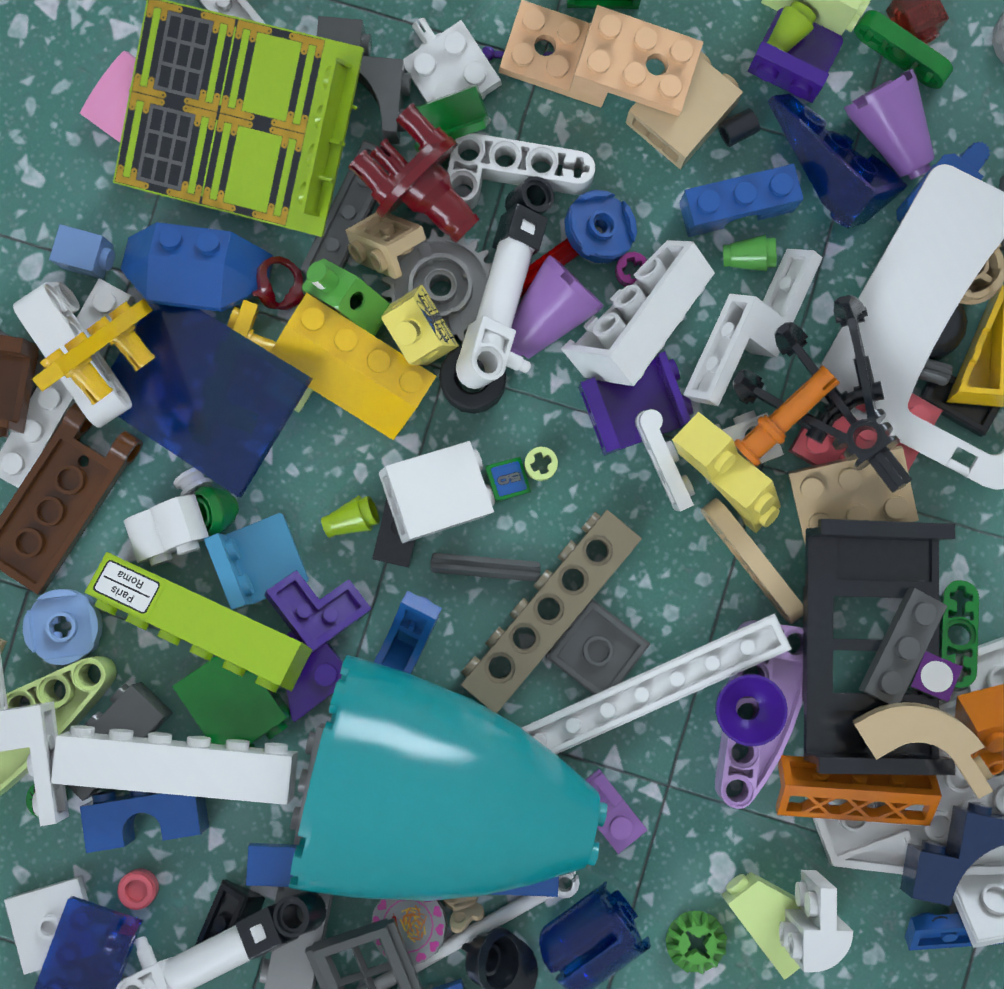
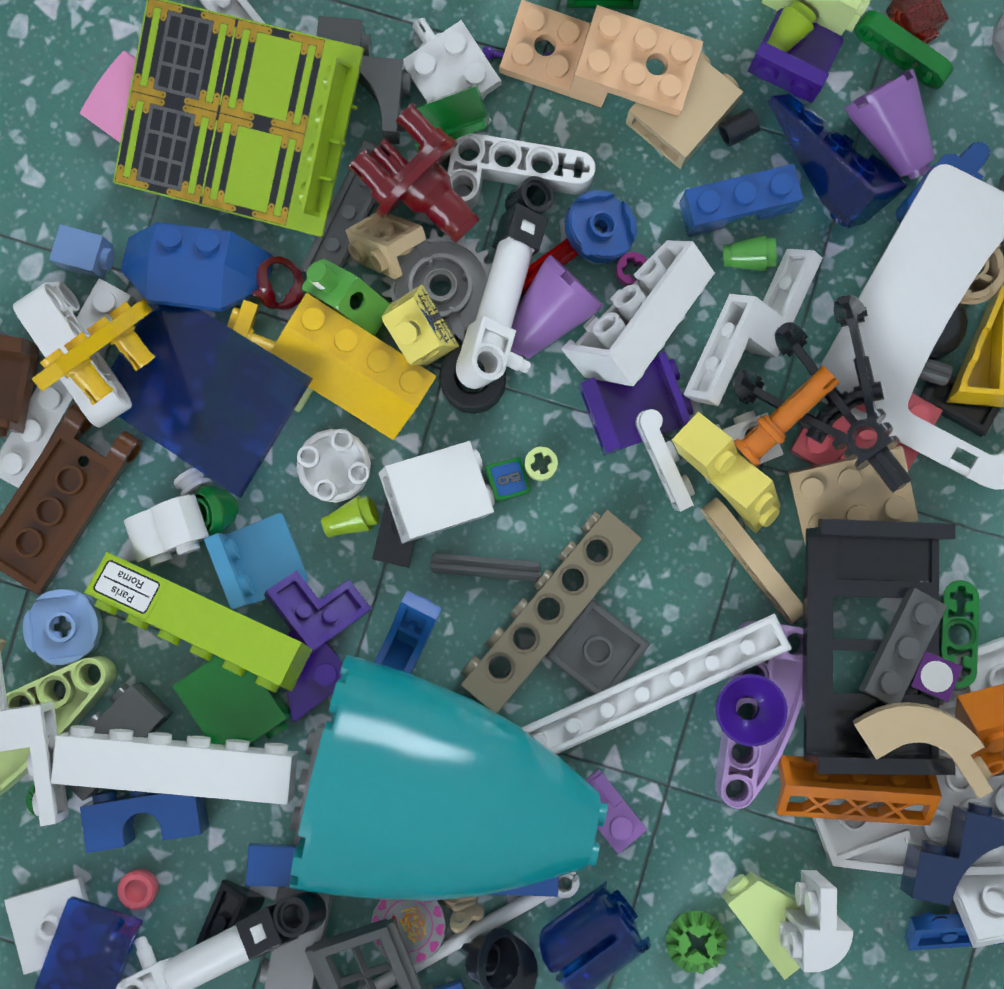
(333, 465): none -> white dish

